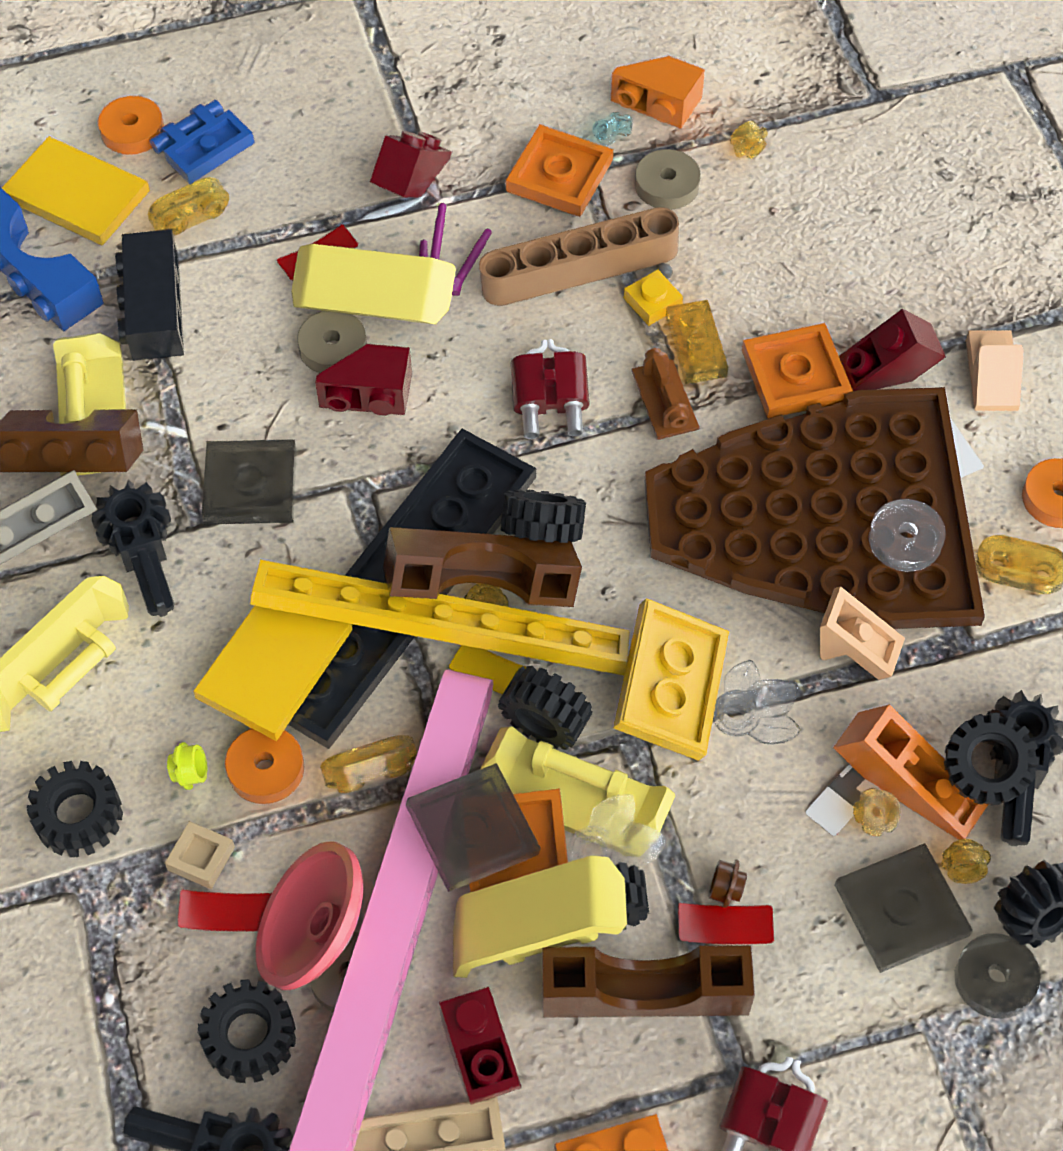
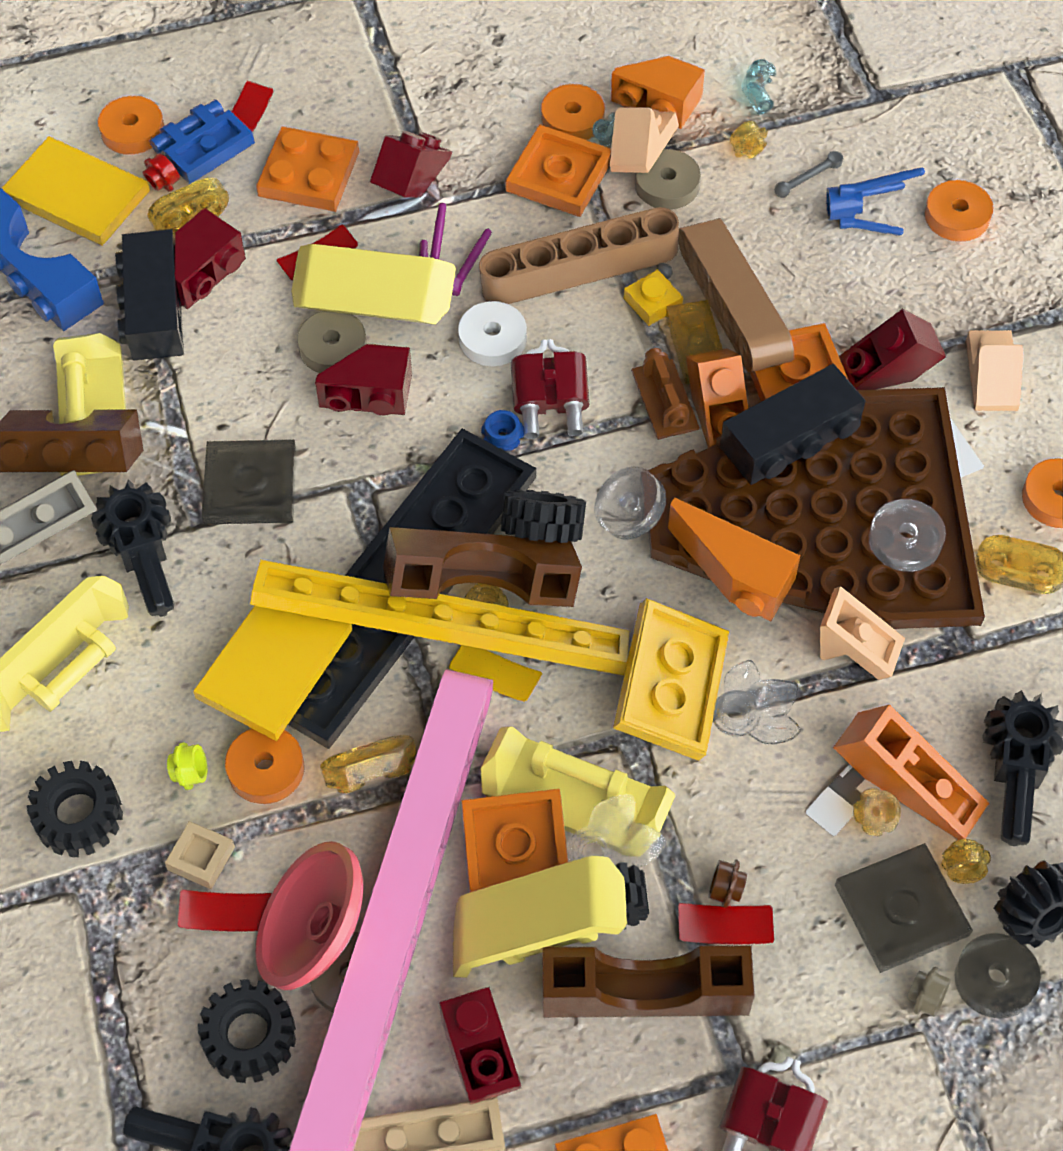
(160, 173): none -> red plate
(205, 255): none -> dark red slope
(252, 103): none -> red sticker
(308, 169): none -> orange plate
(472, 827): clear smoke tile -> none
(492, 349): none -> white piece
(505, 422): none -> blue plate
(545, 707): black tyre -> none
(569, 99): none -> orange piece
(640, 138): none -> light nougat slope
(642, 514): none -> clear piece
(716, 389): none -> orange slope
(735, 295): none -> medium nougat beam
(739, 563): none -> orange slope
(754, 84): none -> clear light blue arm
(792, 424): none -> black brick
(834, 160): none -> dark grey hinge
(847, 200): none -> blue plant
(928, 991): none -> dark tan plate
(953, 224): none -> orange piece
(1012, 737): black tyre -> none

